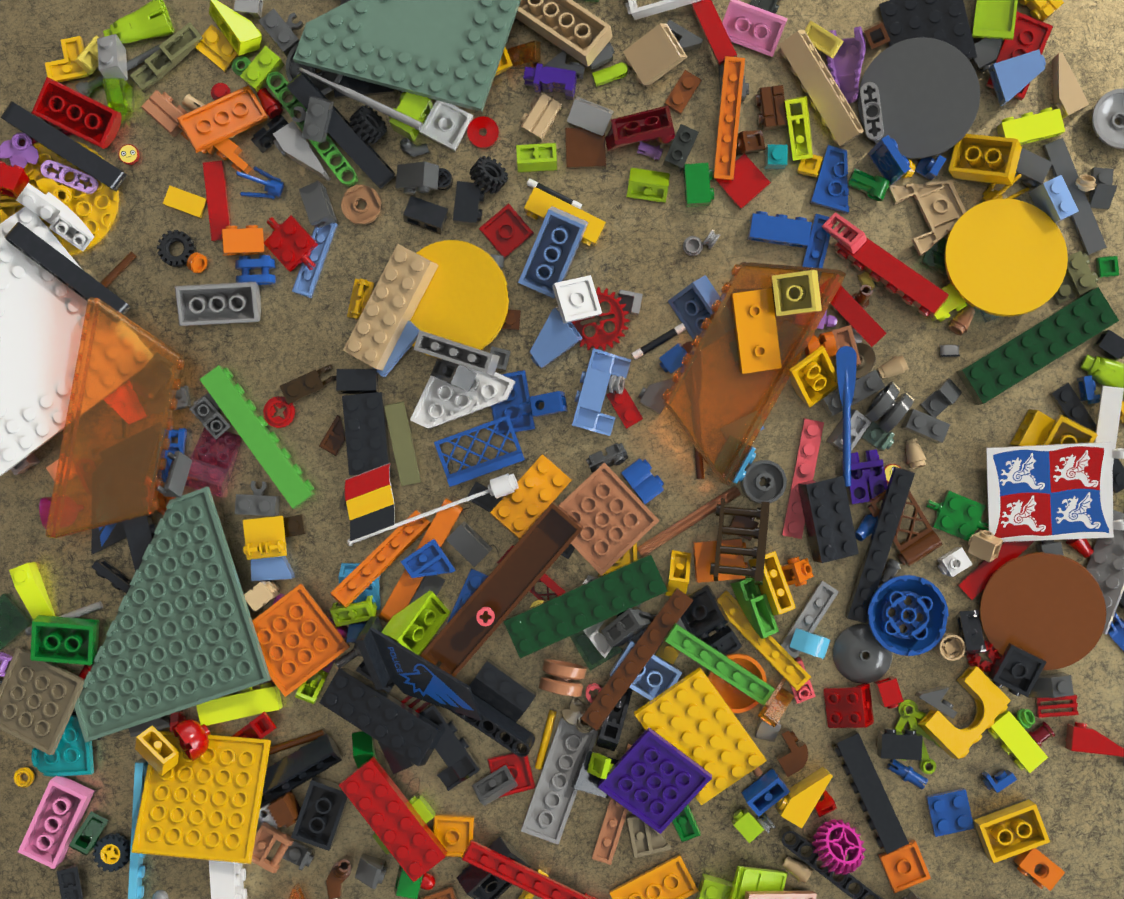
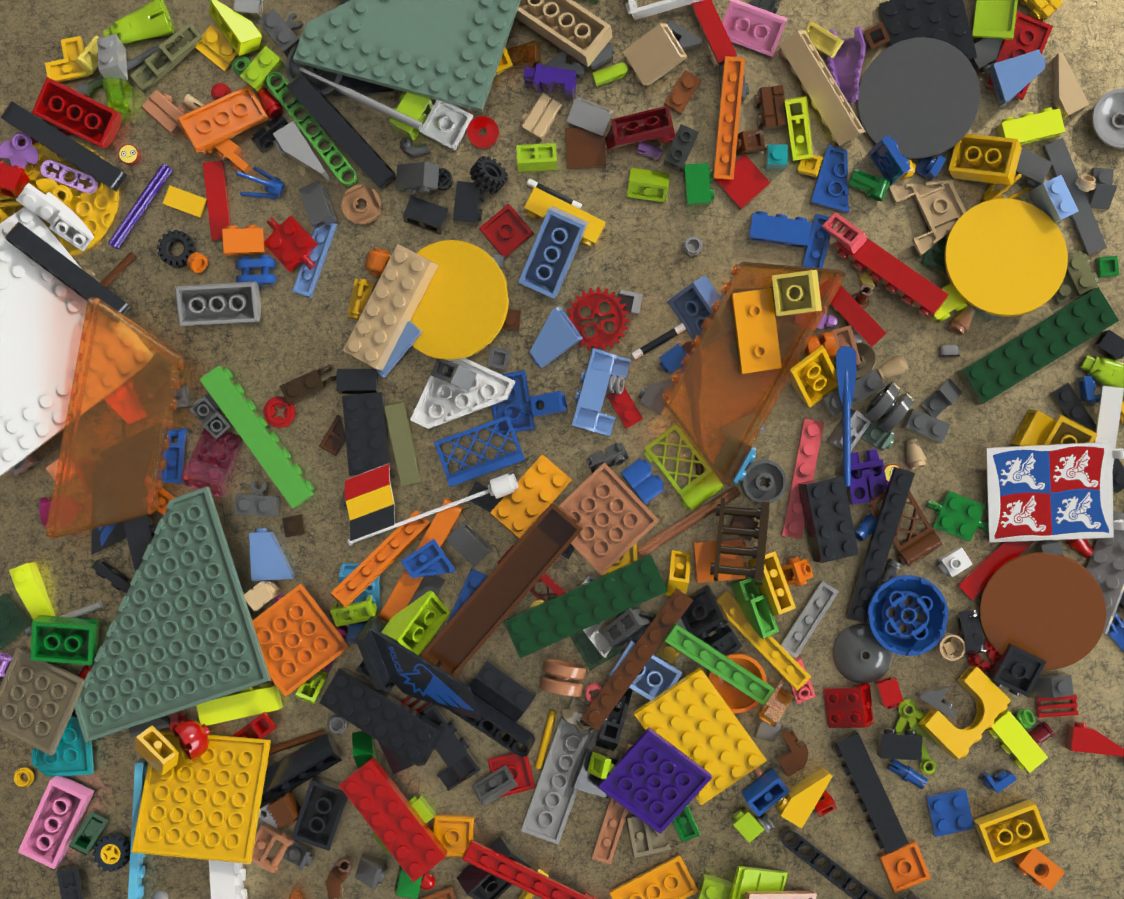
(140, 206): none -> dark purple axle
(177, 475): dark grey hinge -> none
(264, 537): yellow hinge -> none
(316, 119): dark grey brick -> none
(337, 724): none -> light grey plate
(348, 657): light grey bar -> none
(368, 124): black tyre -> none
(376, 261): none -> orange head
(456, 352): light grey brick -> none
(481, 620): coral bush -> none
(577, 299): white plate -> none
(700, 488): none -> lime piece
(711, 239): light grey bush -> none
(798, 869): tan cone -> none
(810, 643): medium azure brick -> none
(834, 851): dark pink gear -> none
(864, 97): light grey beam -> none
(985, 545): tan brick -> none

